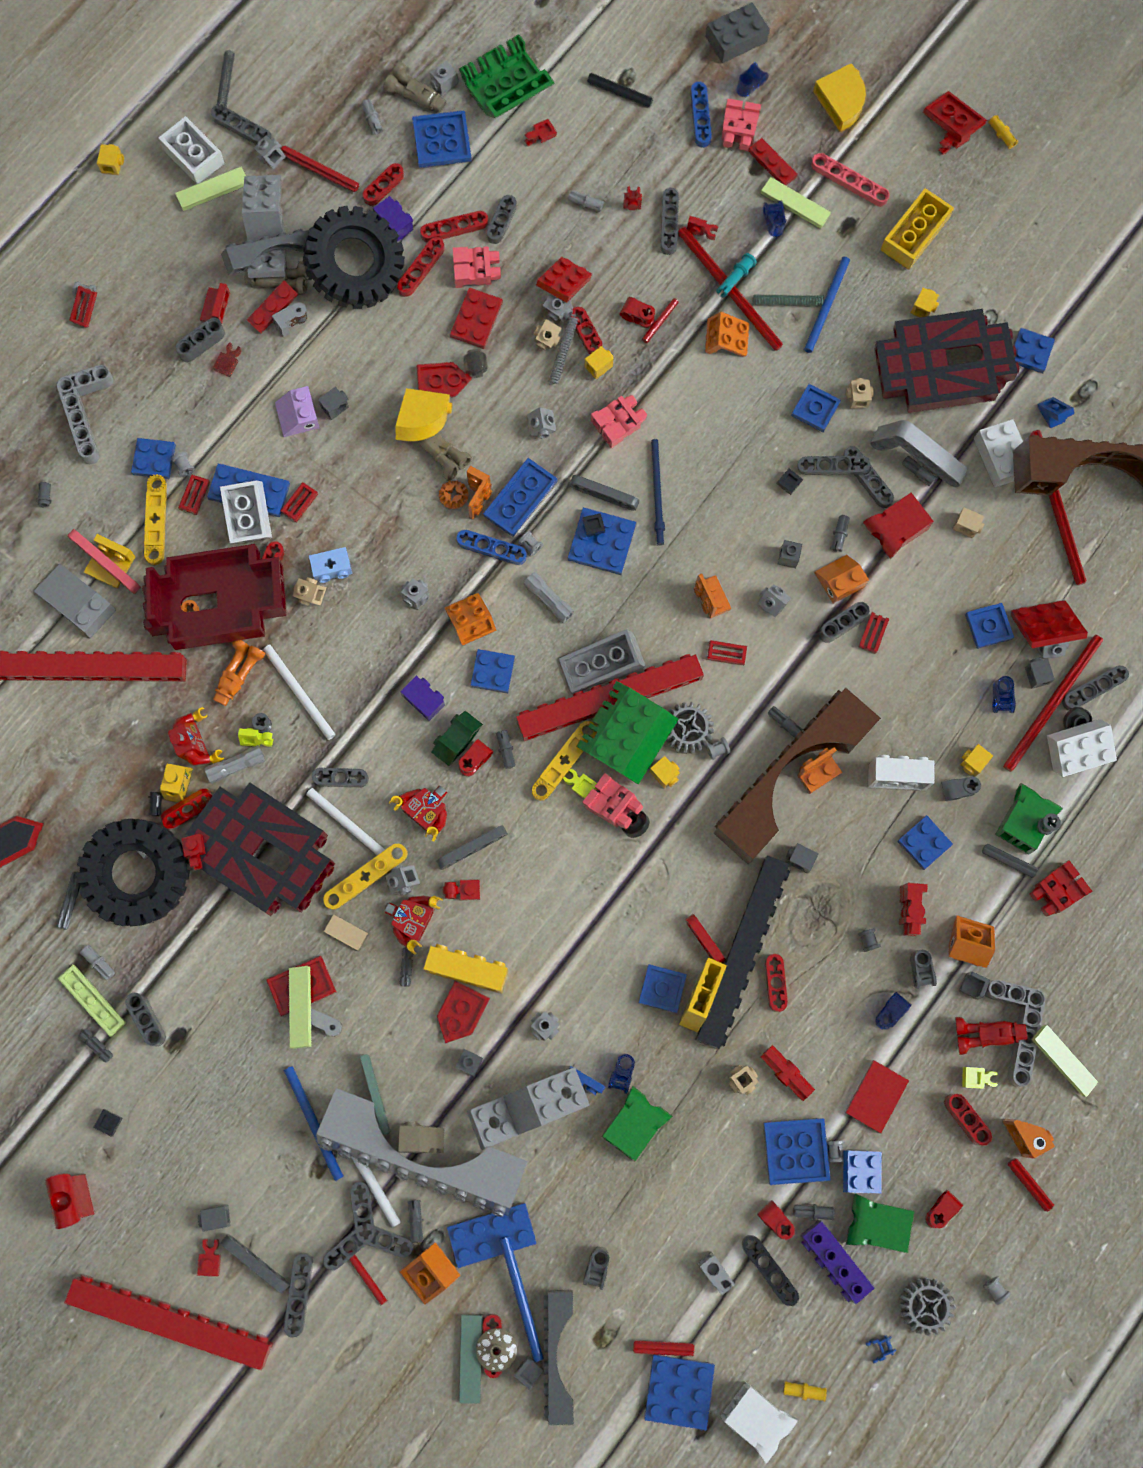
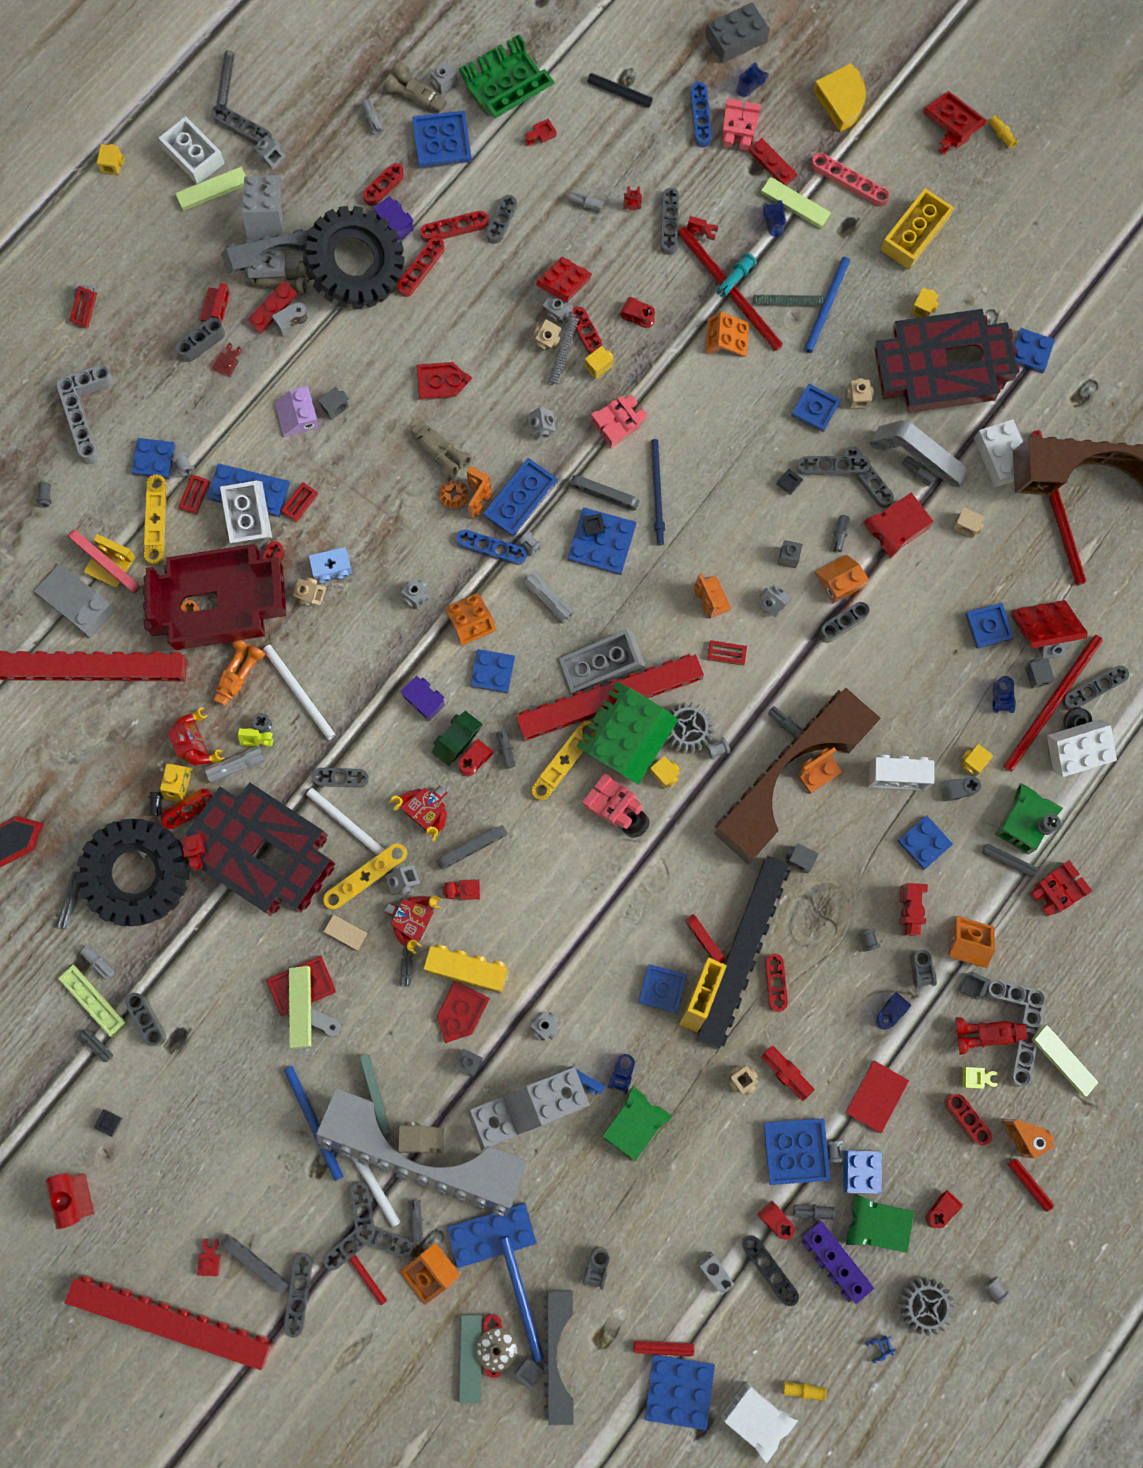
(214, 1218): dark grey brick -> none
(320, 169): red axle -> none
(422, 415): yellow brick -> none
(473, 266): coral hips -> none
(475, 363): clear smoke head -> none
(476, 318): red plate -> none
(582, 785): neon yellow plate -> none
(660, 320): red bar -> none
(879, 618): red tile -> none
(1055, 411): blue slope -> none

